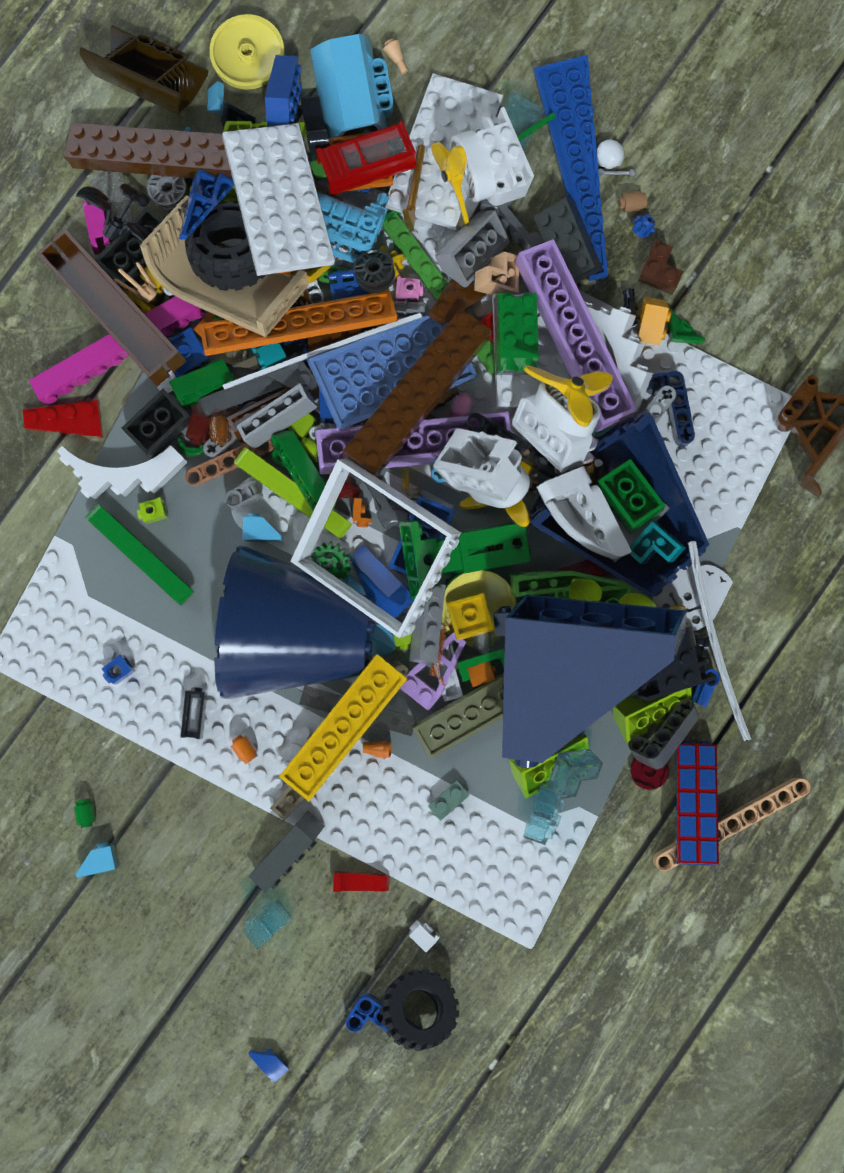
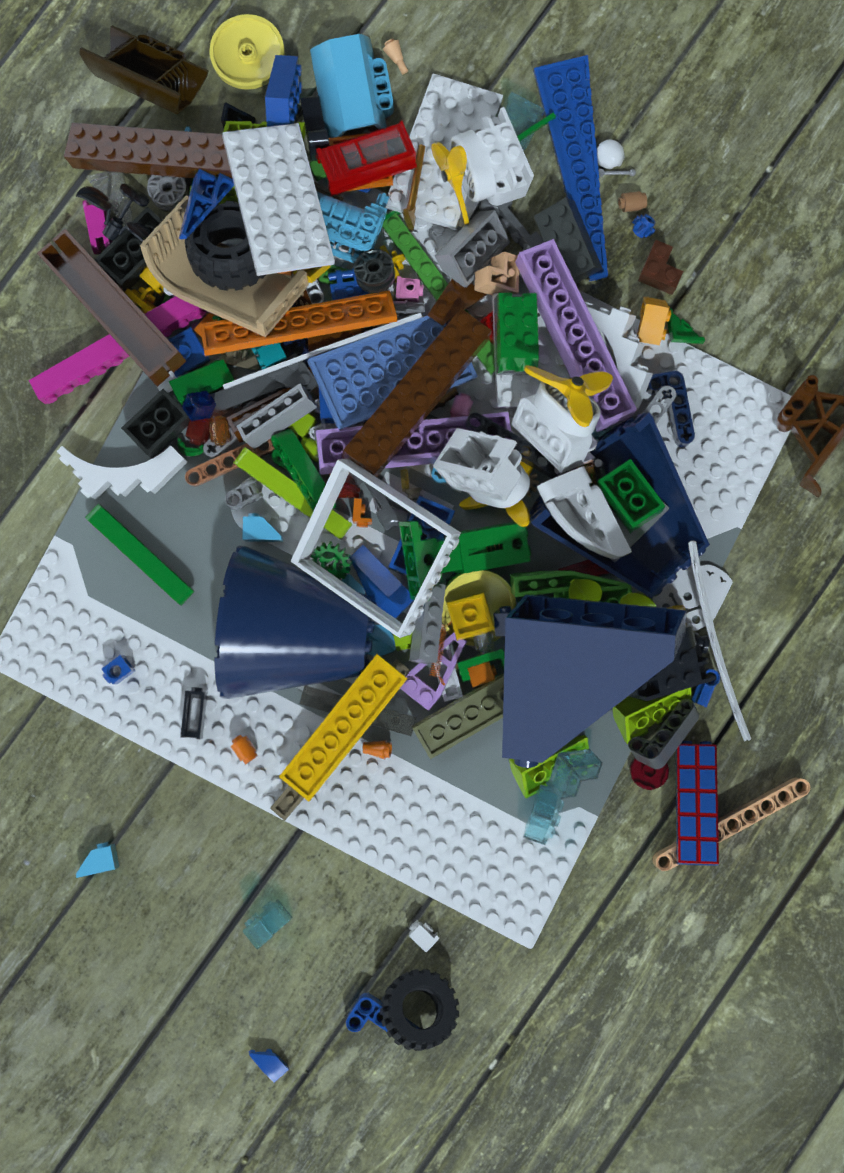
(71, 418): red wing -> none
(84, 813): green brick -> none
(145, 292): light nougat plant -> none
(159, 511): lime brick -> none
(199, 405): none -> clear blue brick
(216, 98): medium azure tile -> none
(286, 852): pearl dark grey wedge -> none
(360, 881): red leg -> none
(448, 800): sand green plate -> none
(629, 301): black pin -> none
(655, 540): teal brick -> none

